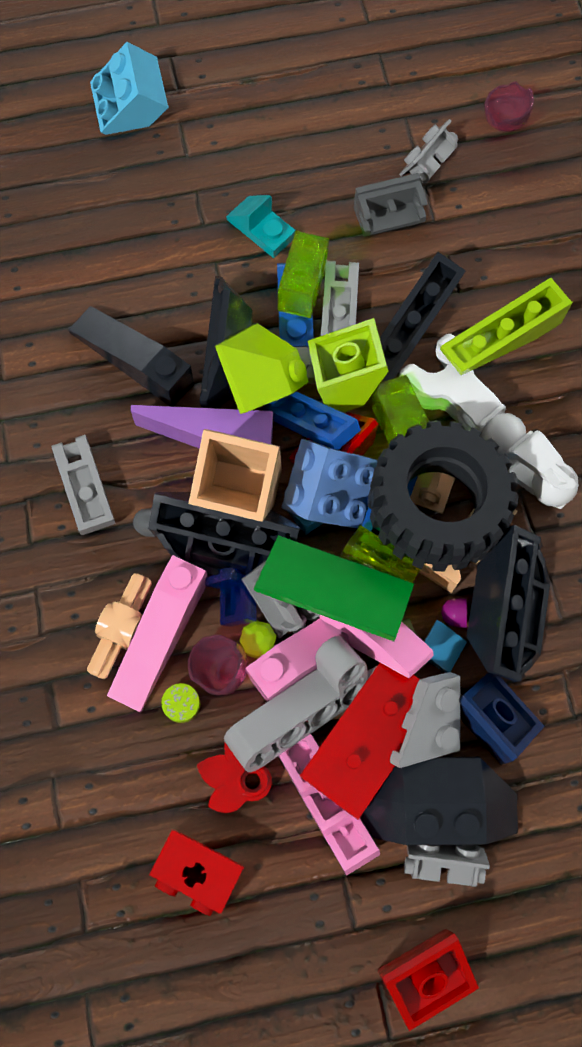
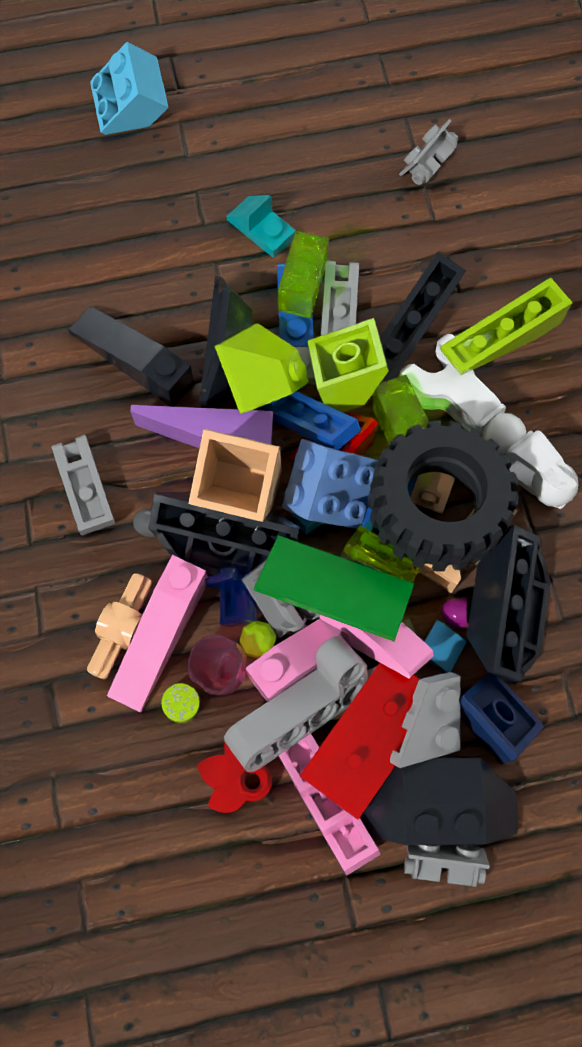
(184, 852): red brick -> none
(390, 204): dark grey hinge -> none
(428, 978): red slope -> none
(509, 107): clear pink hair -> none

